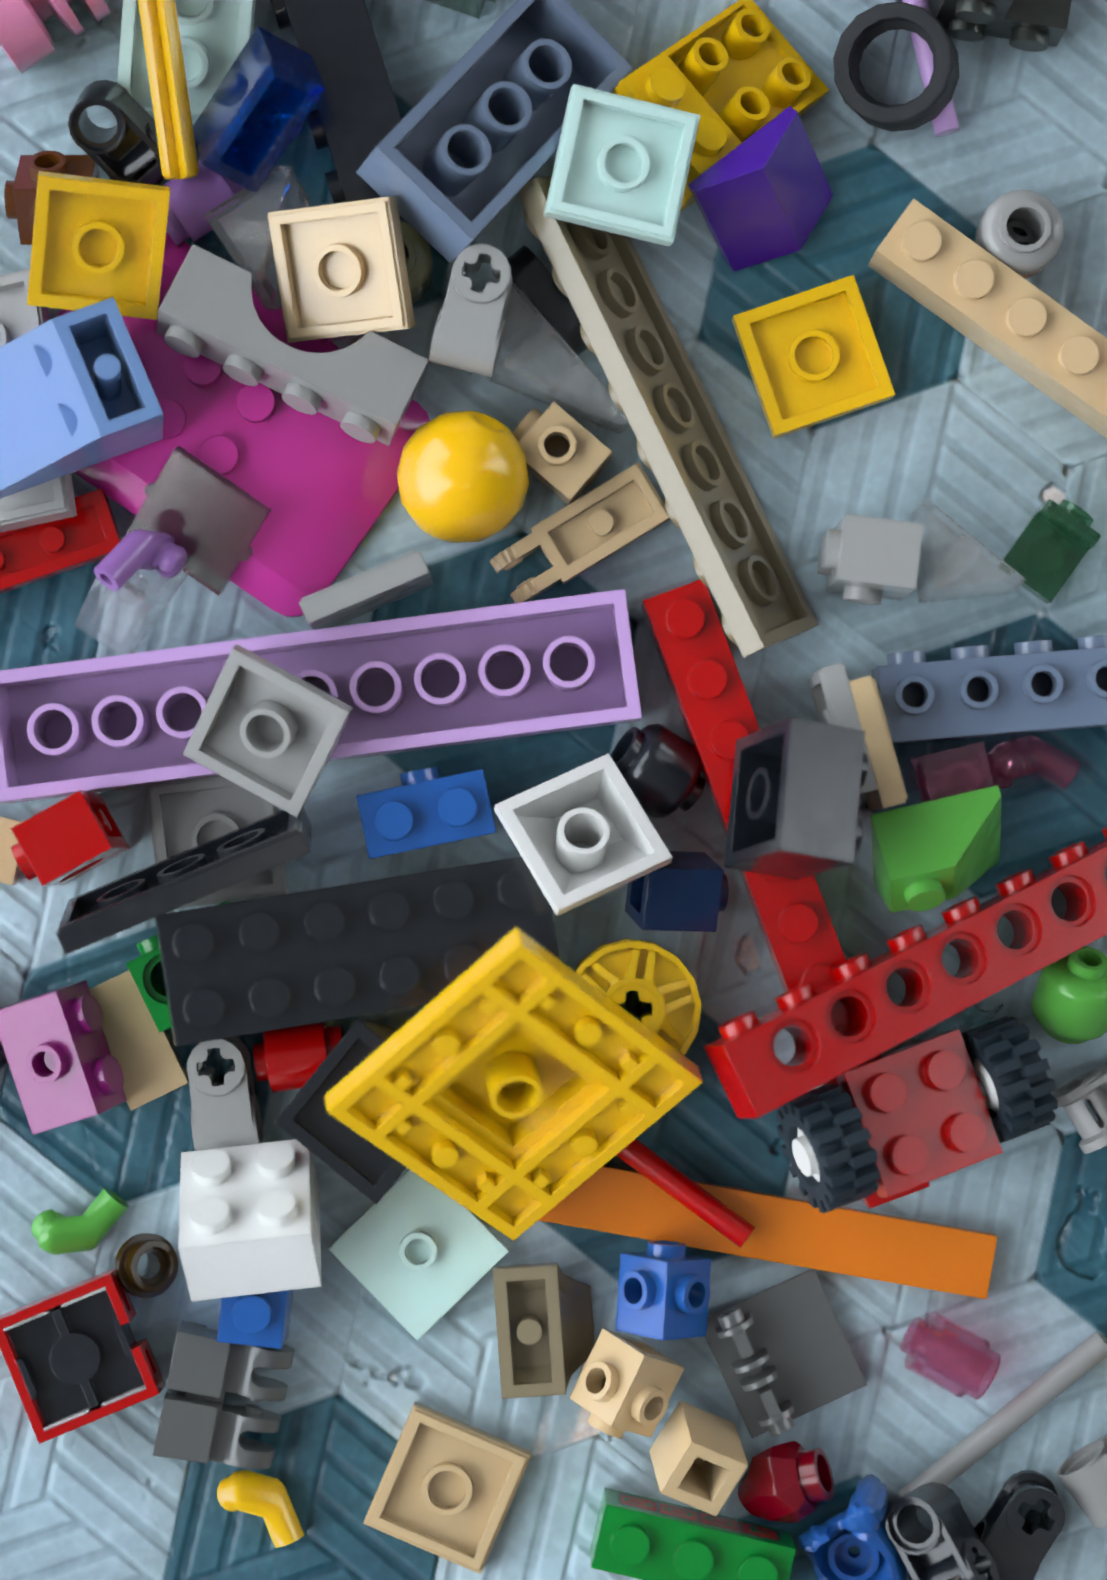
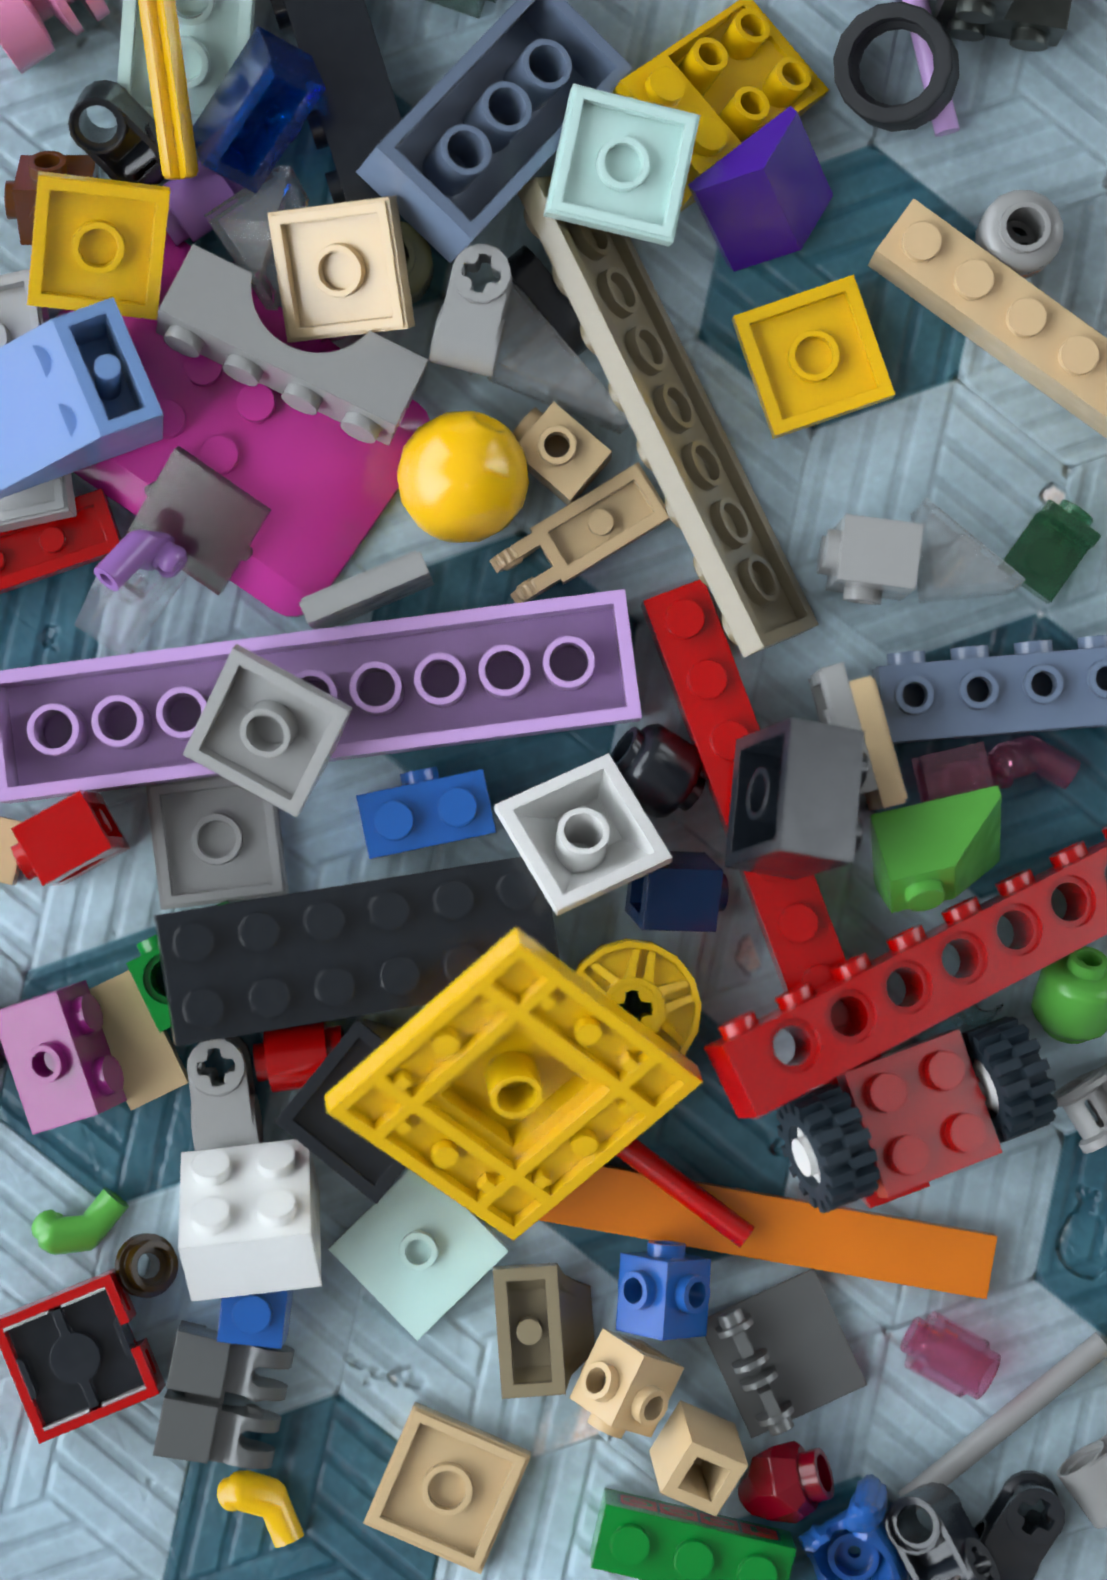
(184, 878): black tile -> none

